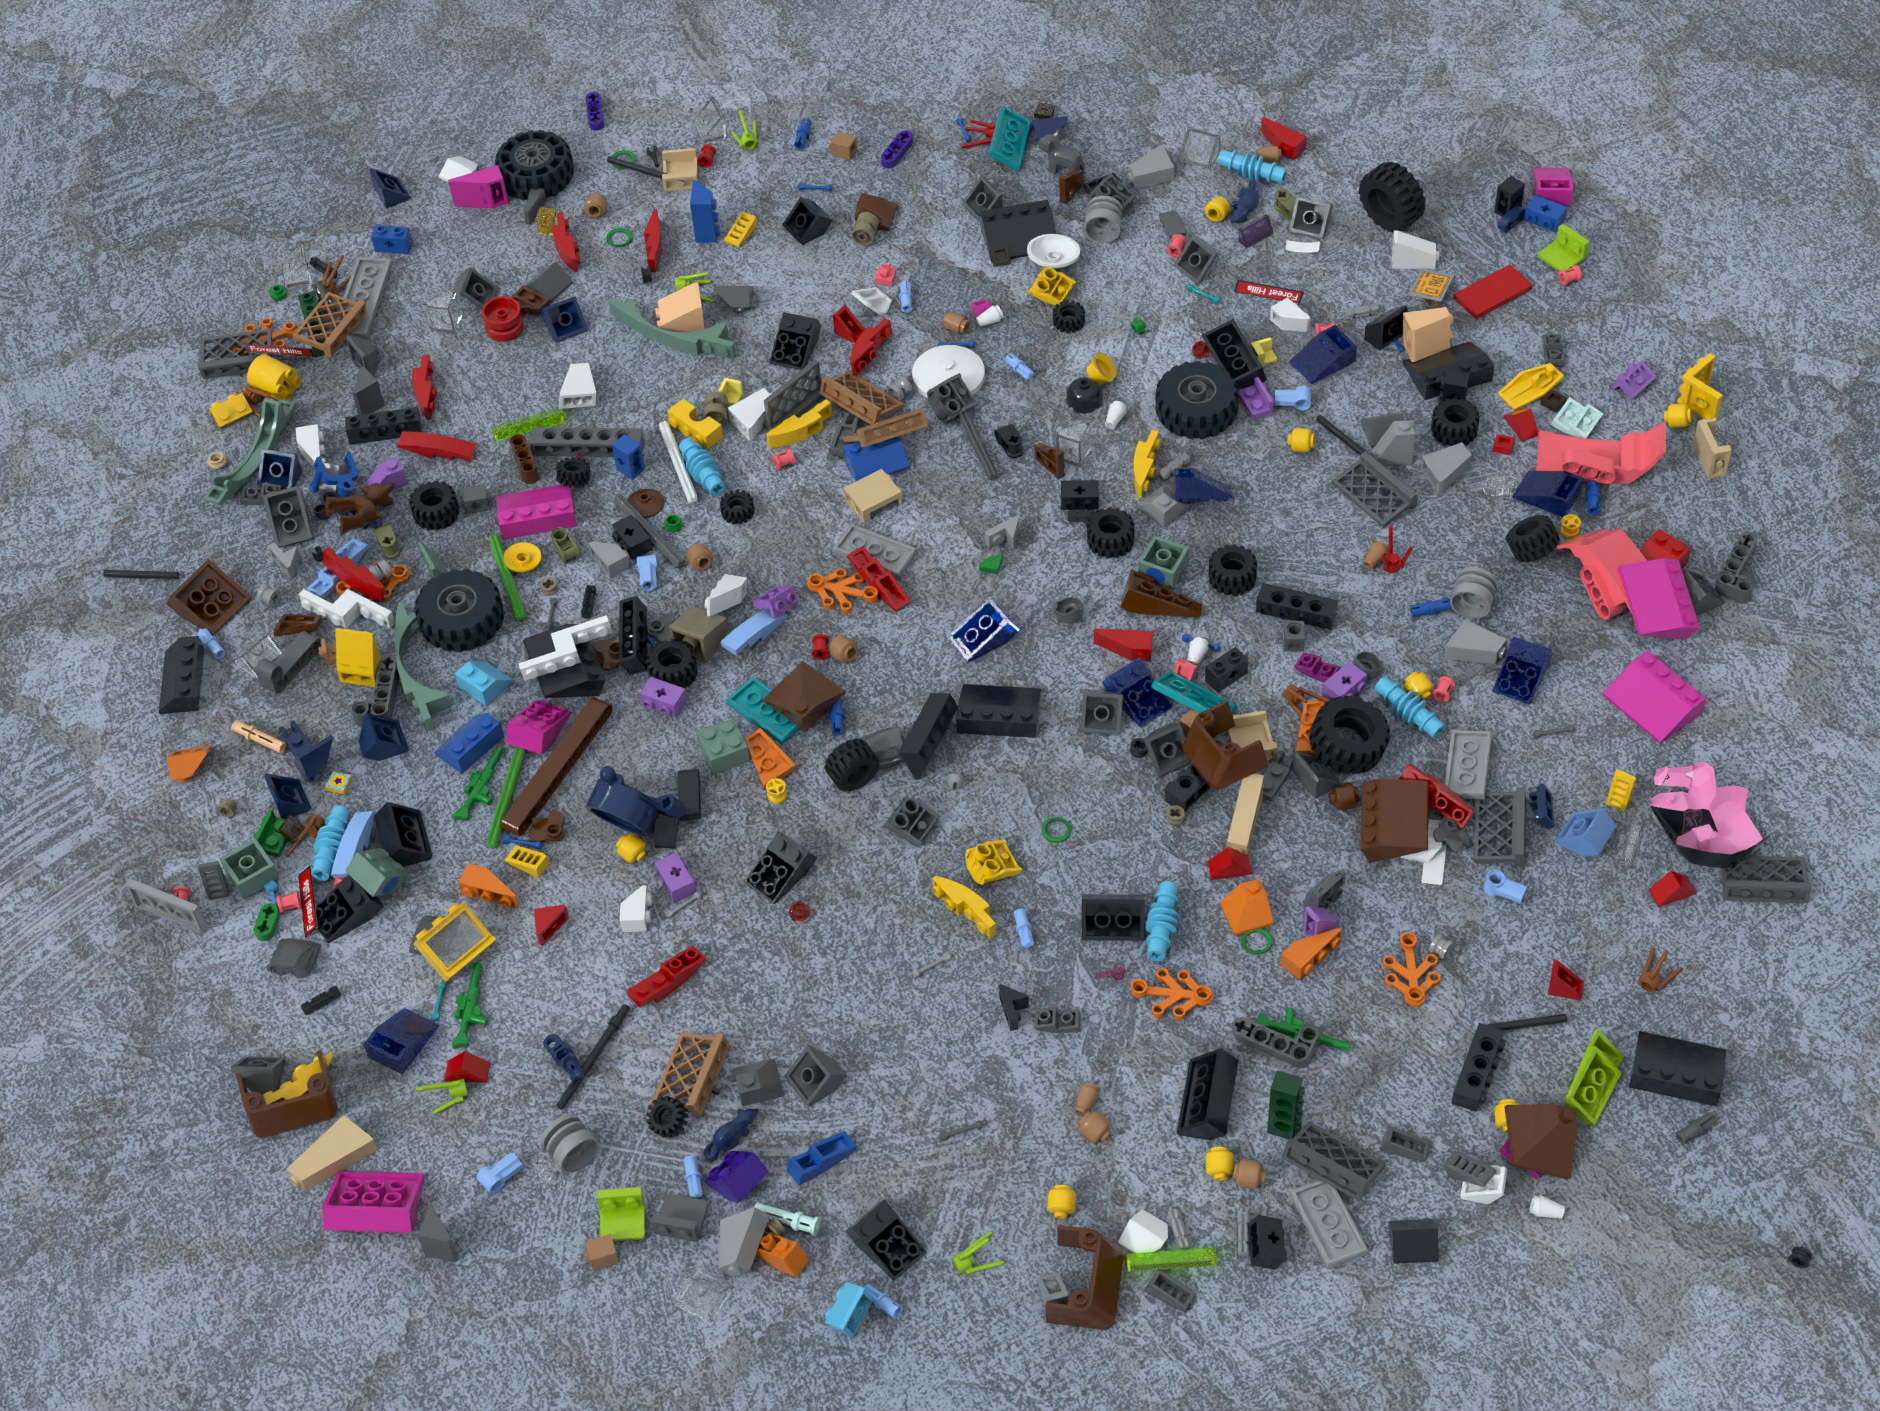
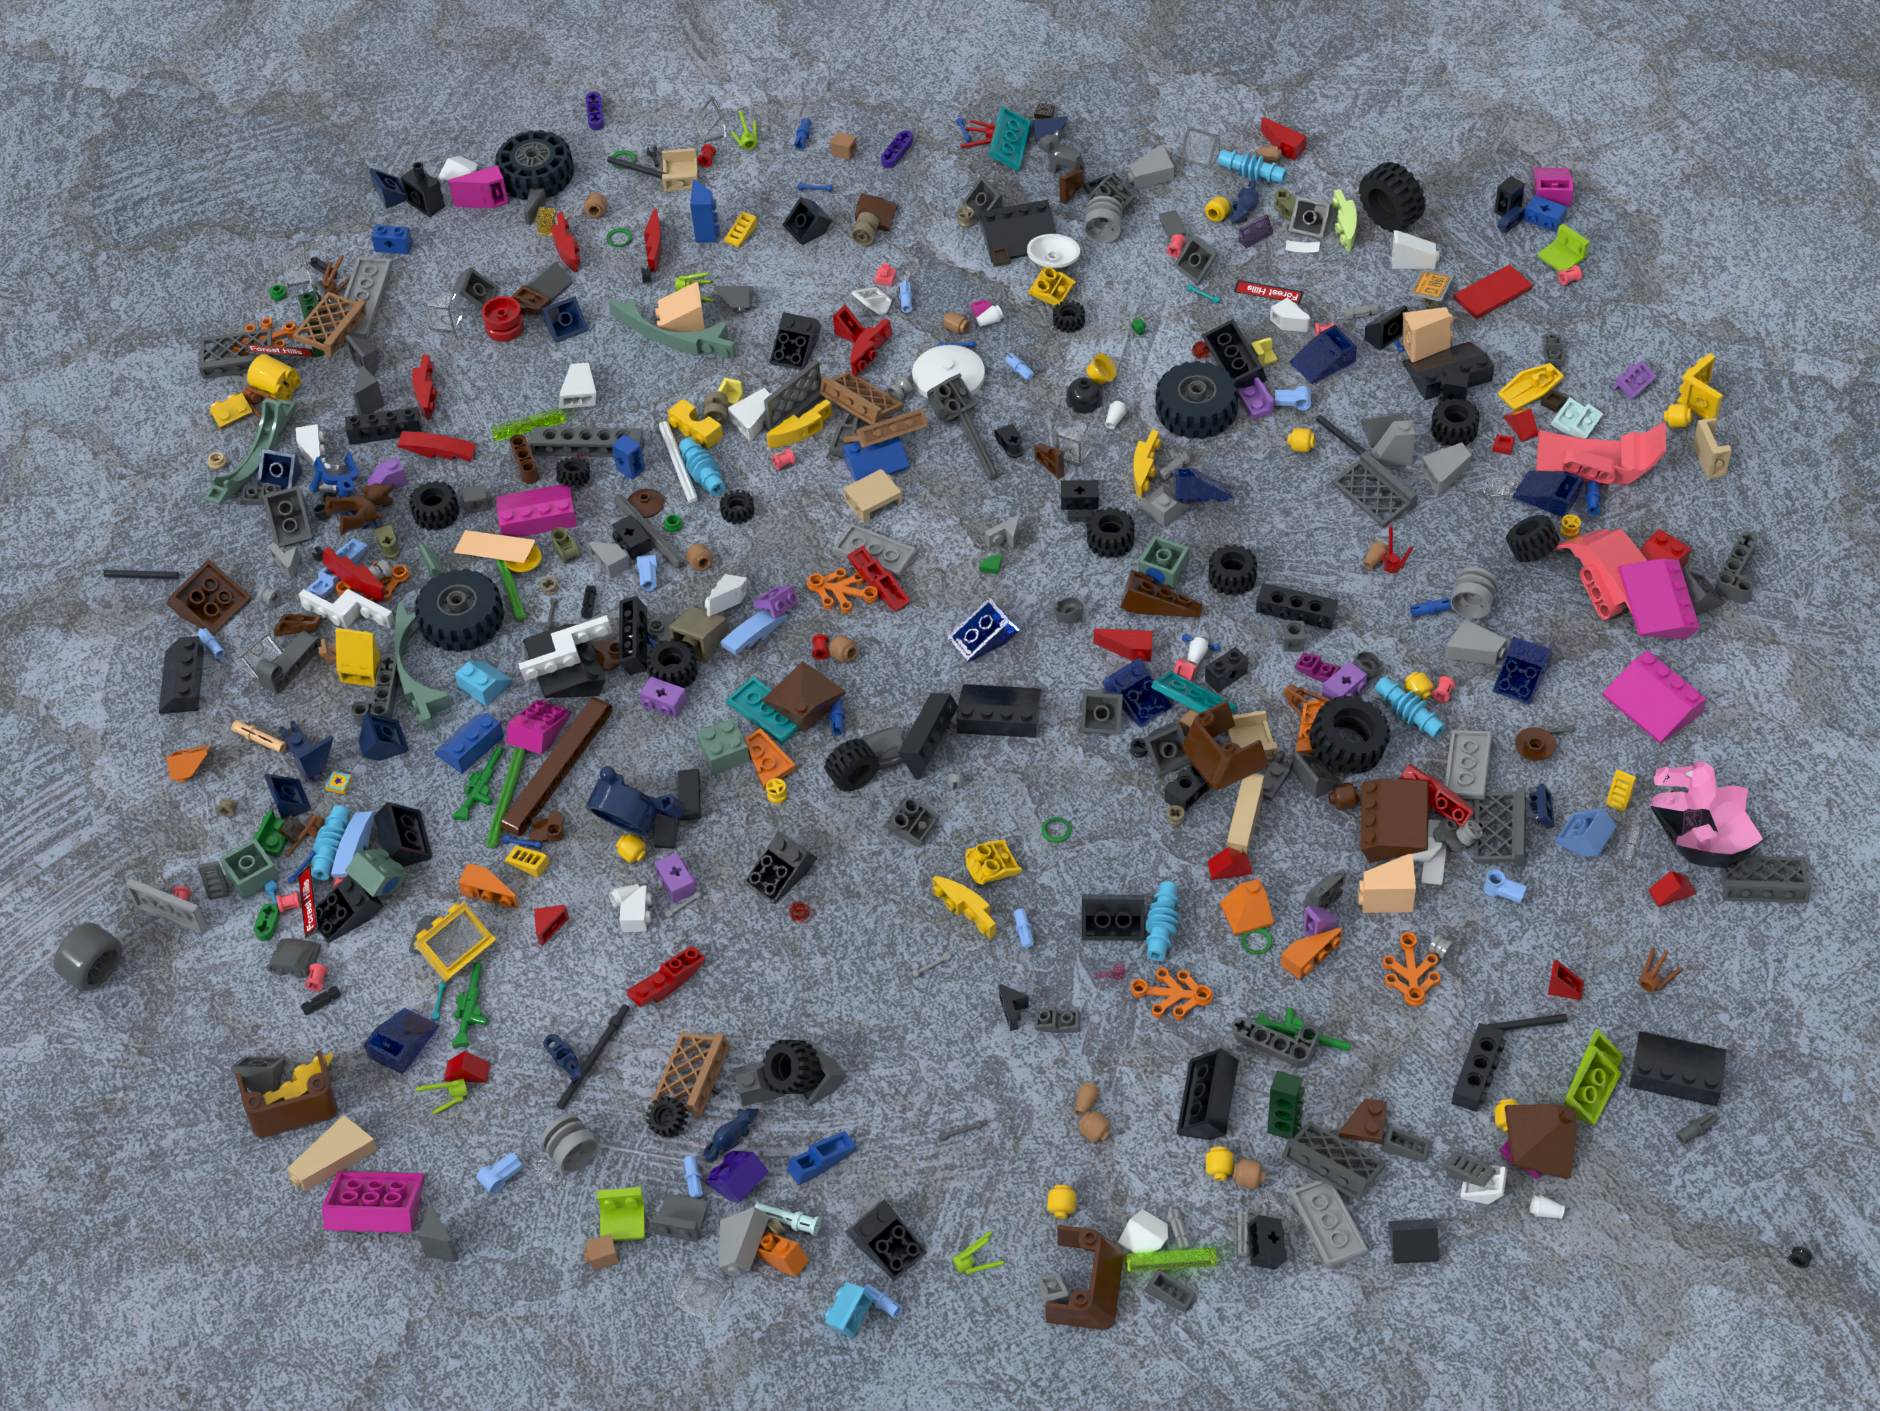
(87, 956): none -> dark grey wheel
(312, 853): none -> blue hinge
(316, 977): none -> coral bush
(422, 190): none -> black brick
(494, 546): none -> light nougat sticker
(619, 894): none -> white cone
(778, 1066): none -> black tyre
(965, 217): none -> dark tan wheel
(1346, 219): none -> yellowish green slope
(1366, 1122): none -> reddish brown wing
(1388, 887): none -> light nougat slope
(1469, 832): none -> light grey wheel
(1538, 738): none -> reddish brown dish

